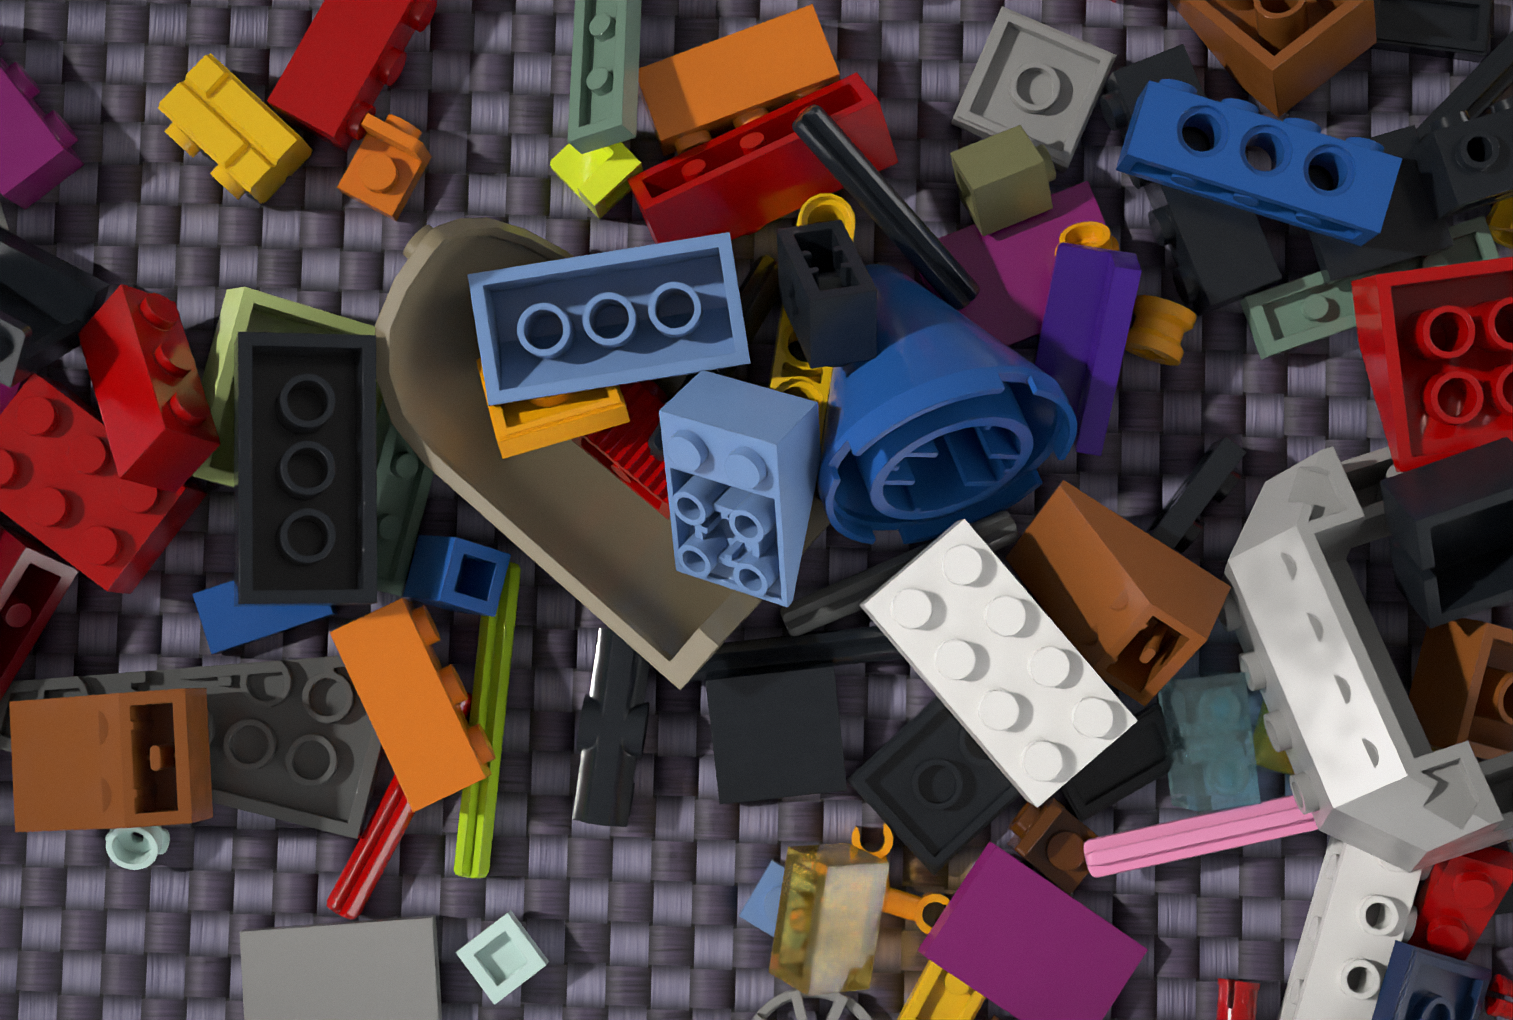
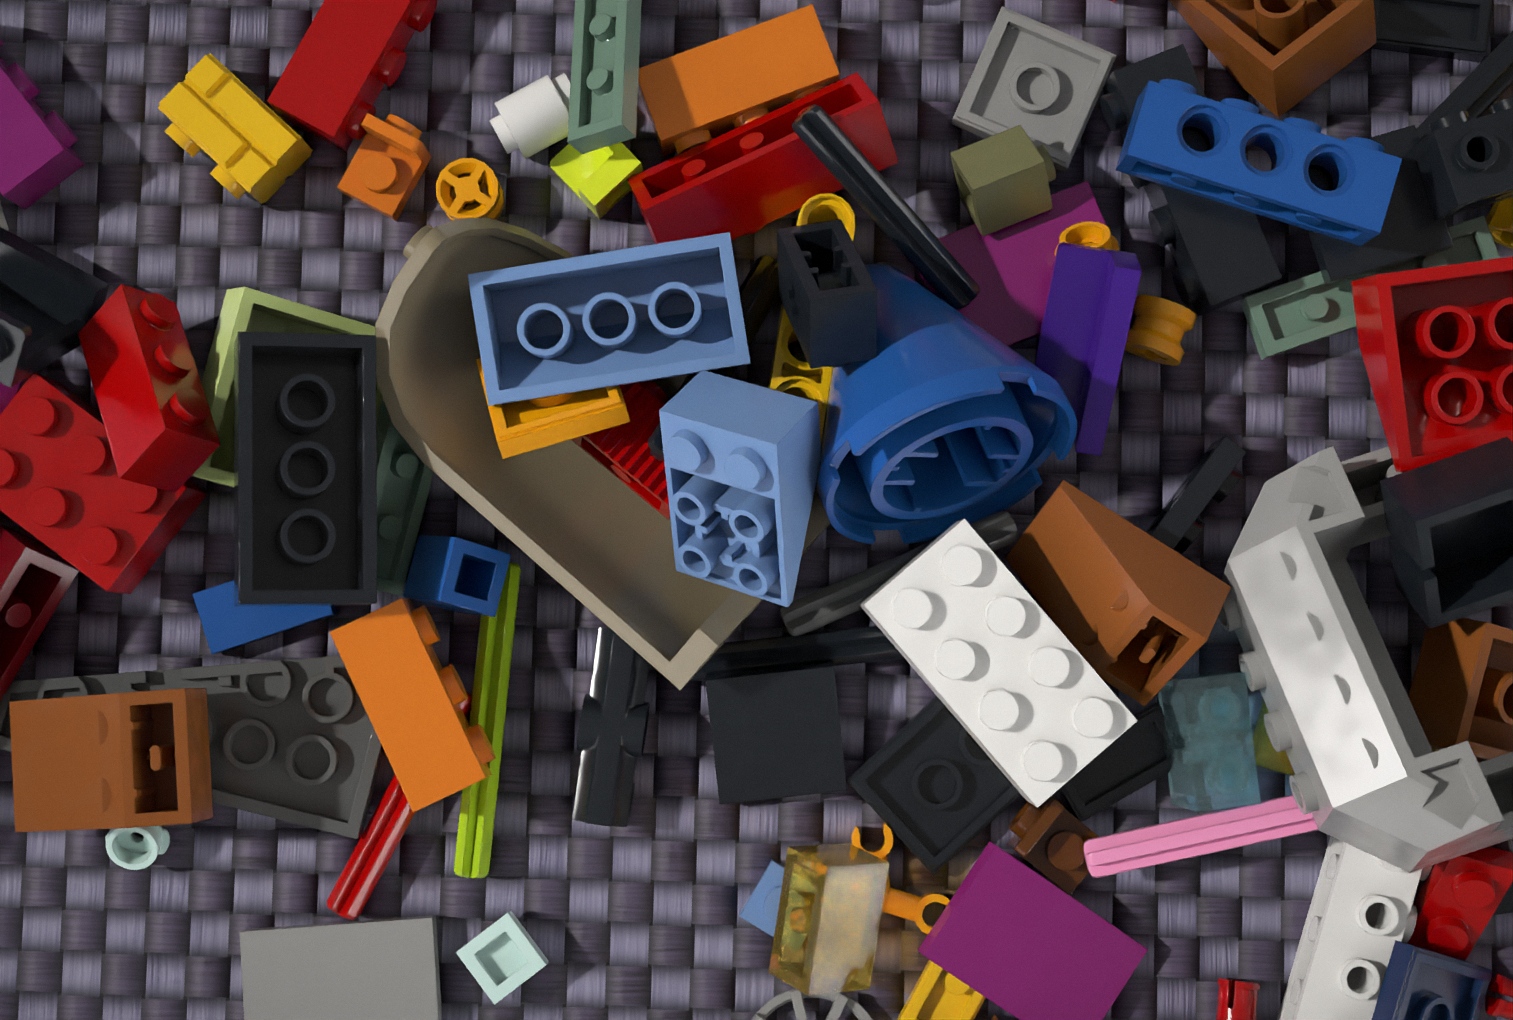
(460, 185): none -> light orange wheel
(534, 116): none -> white brick

